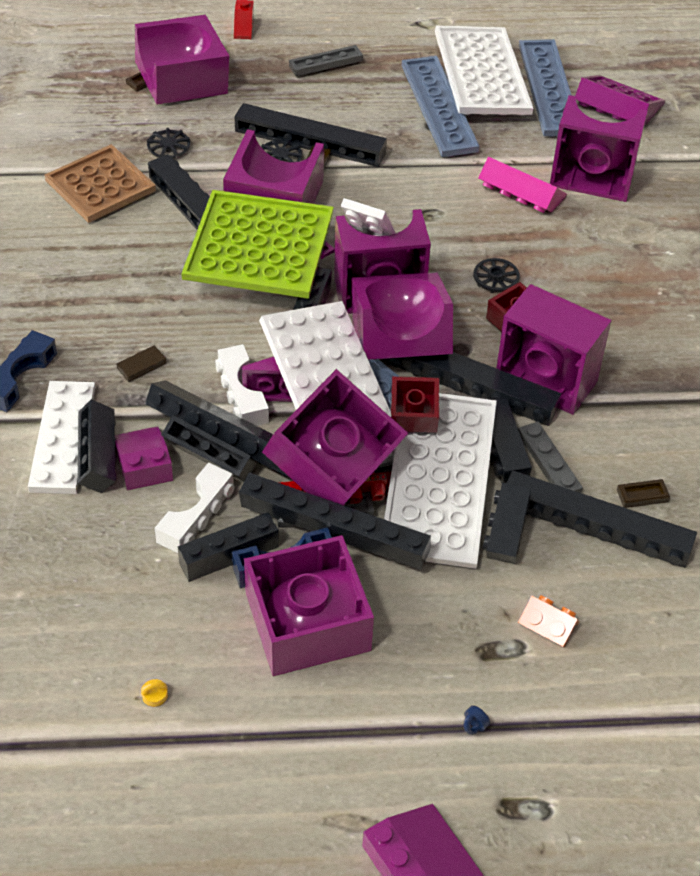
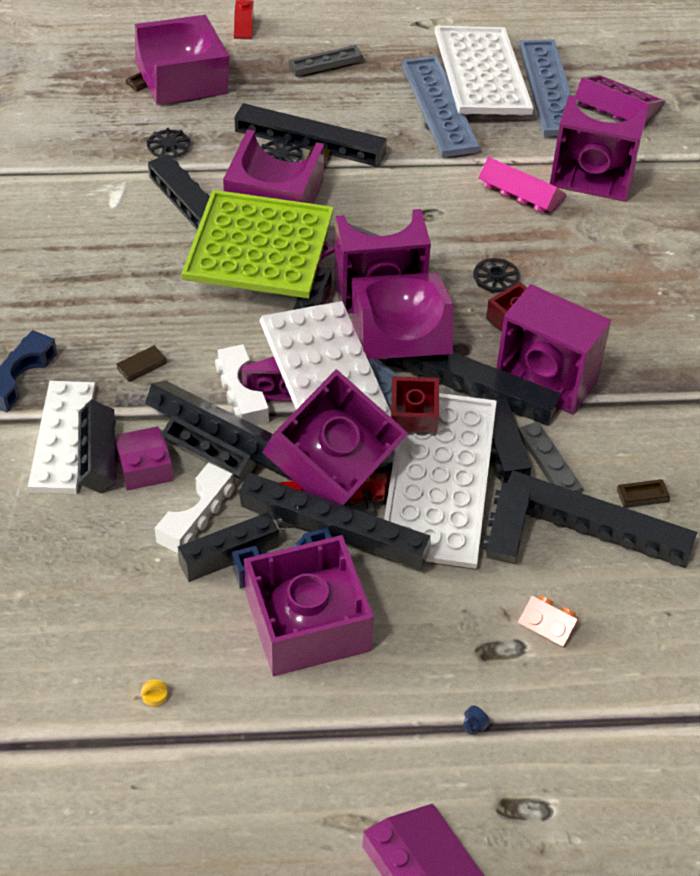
(100, 183): medium nougat plate -> none
(367, 218): white plate -> none

